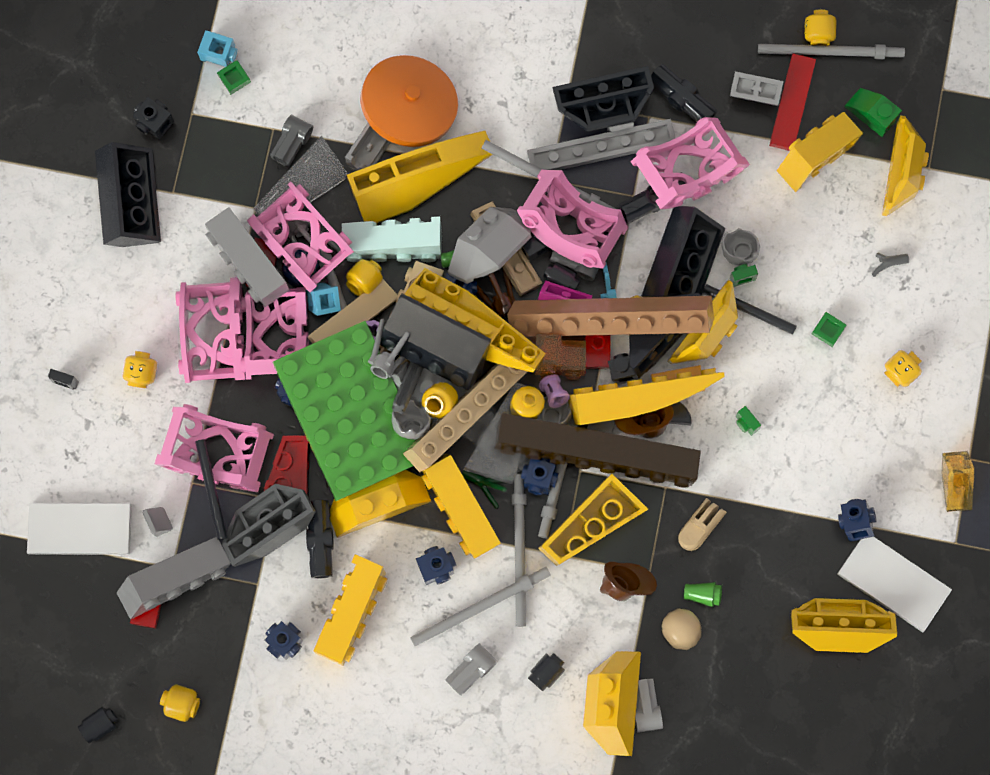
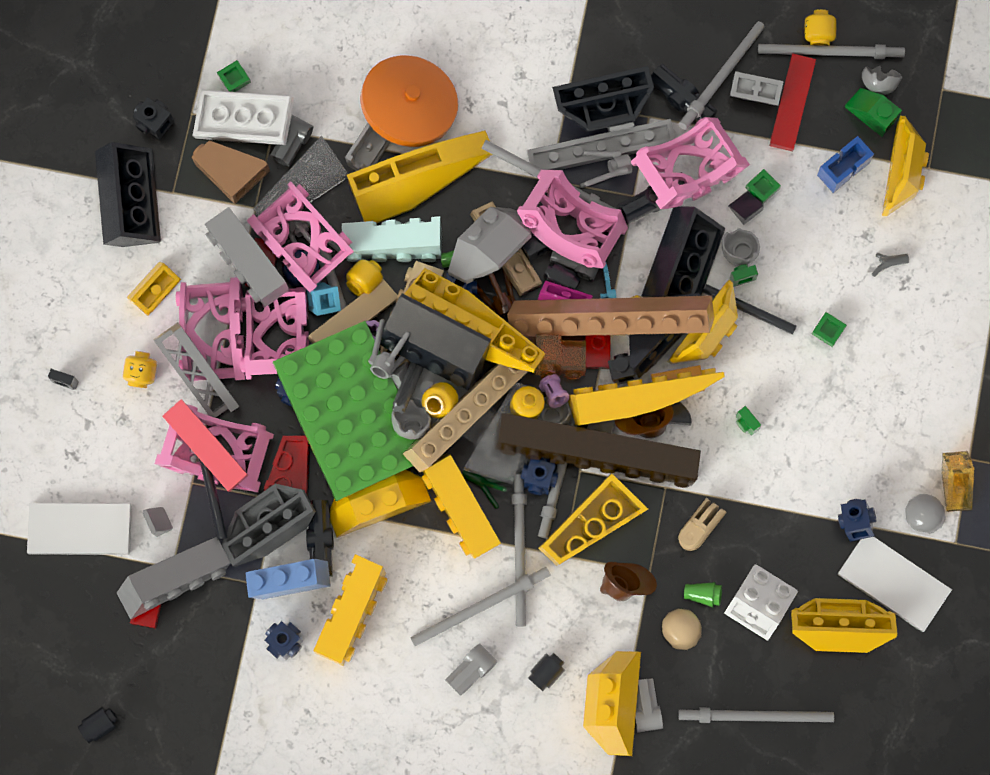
(153, 288): none -> yellow slope
(180, 703): yellow head -> none
(202, 364): none -> light grey fence
(205, 445): none -> coral tile
(214, 42): medium azure brick -> none
(229, 169): none -> medium nougat slope
(243, 117): none -> white tile
(288, 579): none -> medium blue brick
(432, 556): dark blue brick -> none
(617, 166): none -> light grey plant
(697, 106): none -> light grey bar
(706, 715): none -> light grey bar
(746, 207): none -> black slope
(761, 602): none -> white bracket
(763, 186): none -> green plate
(818, 149): yellow wedge -> none
(852, 160): none -> blue piece
(880, 82): none -> light grey hair
(903, 368): yellow head -> none
(925, 513): none -> light grey hair

